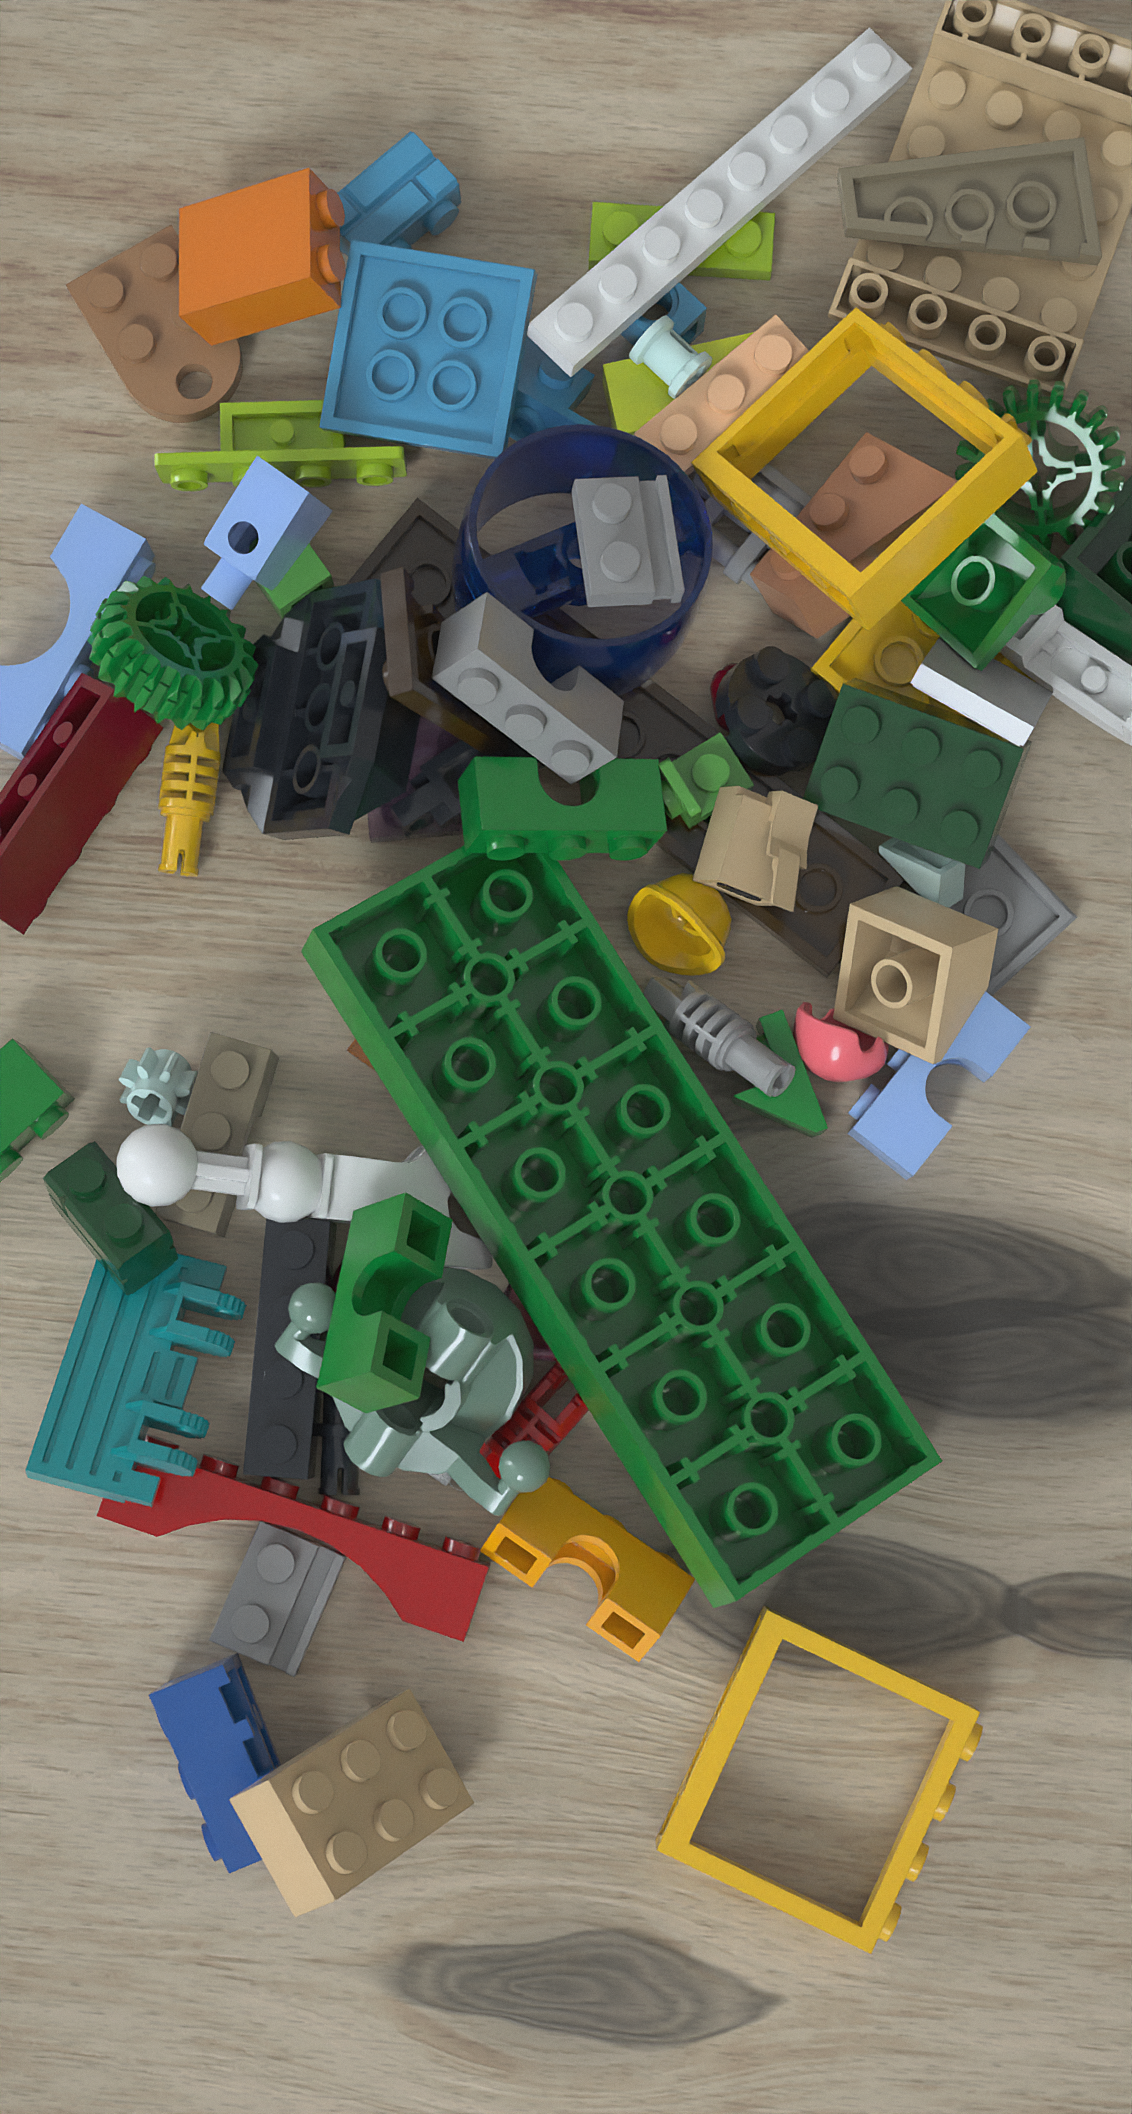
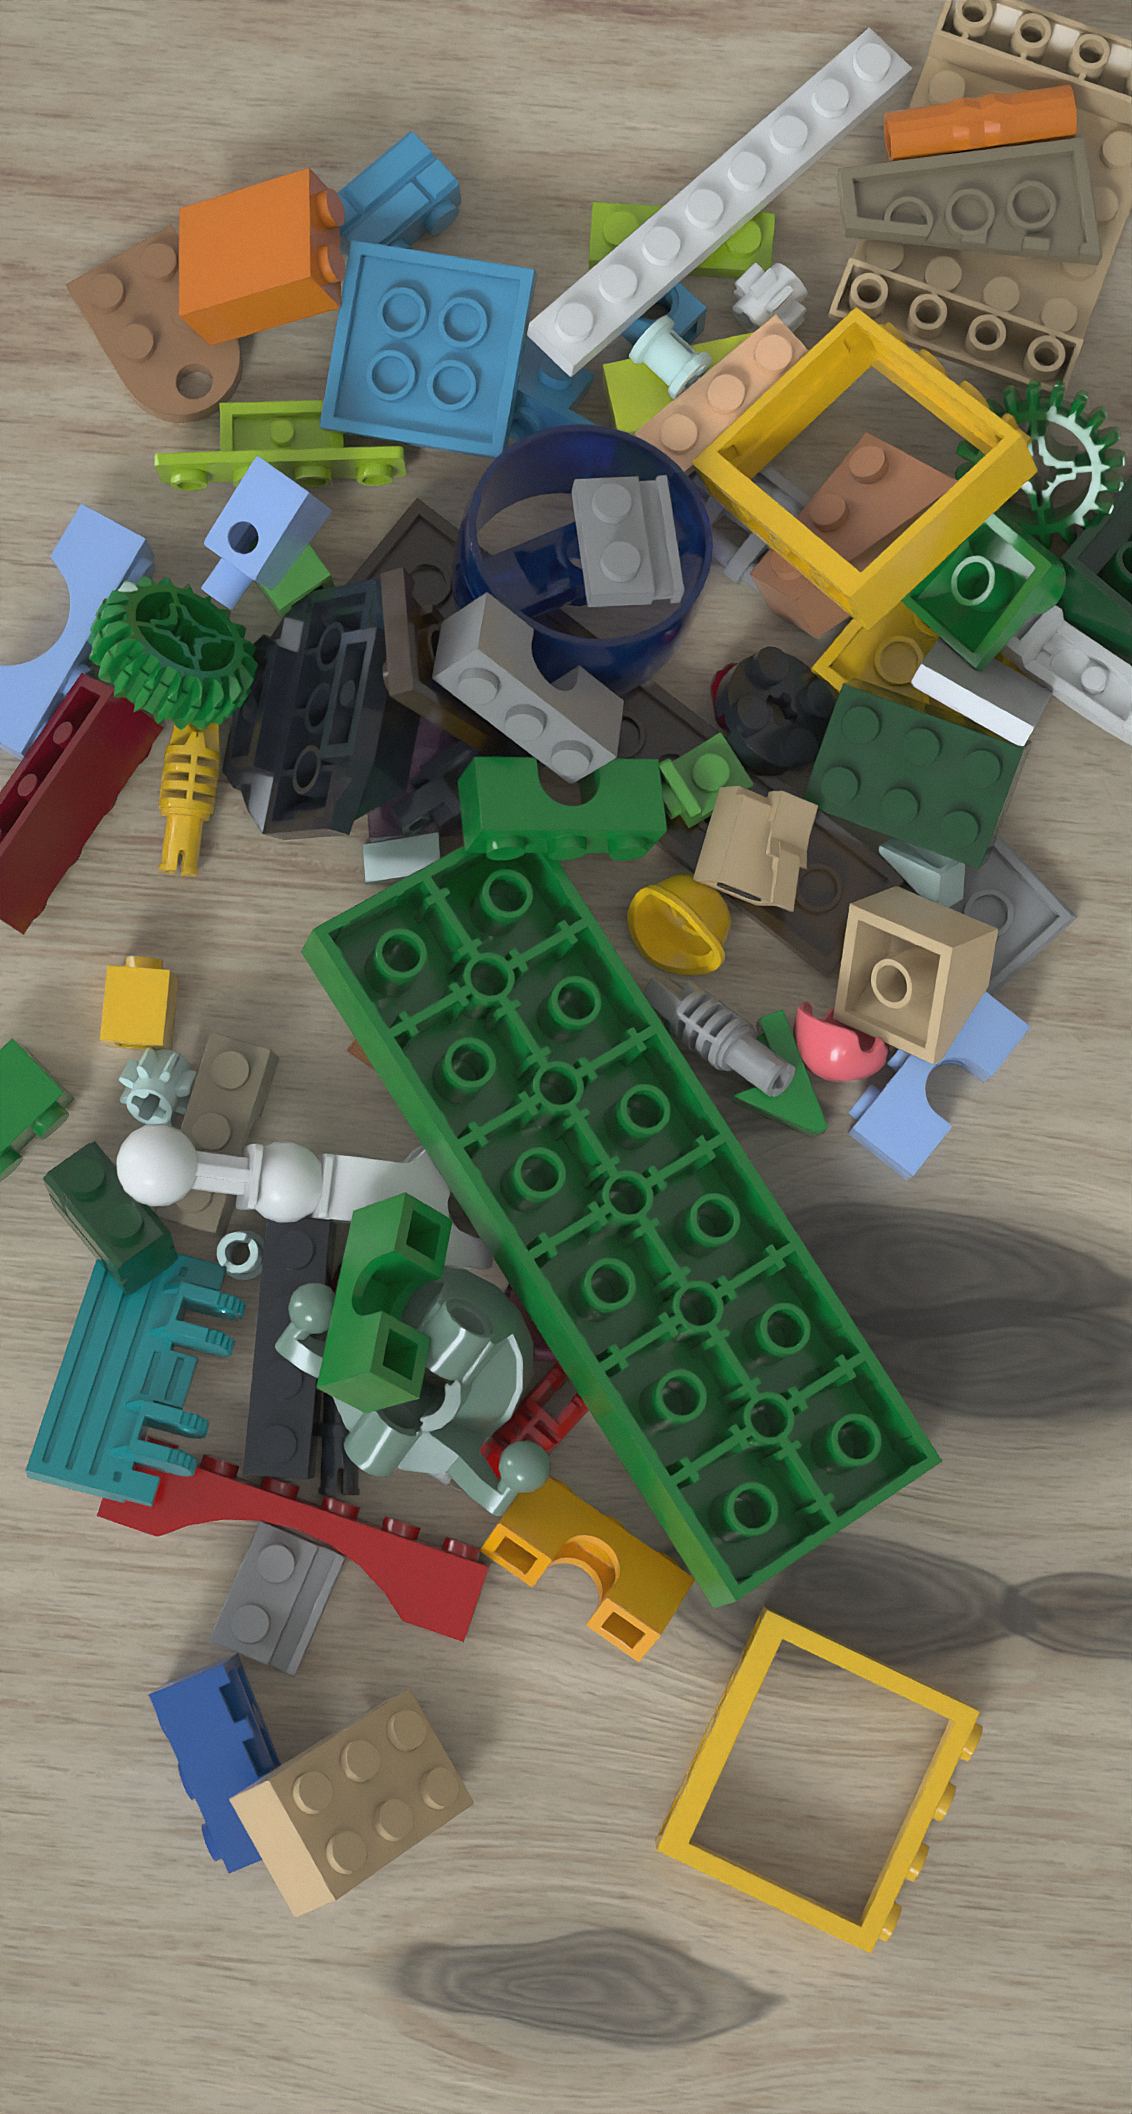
(139, 1005): none -> yellow brick
(225, 1254): none -> light aqua pin
(400, 857): none -> light aqua piece
(768, 294): none -> white gear
(981, 123): none -> orange axle

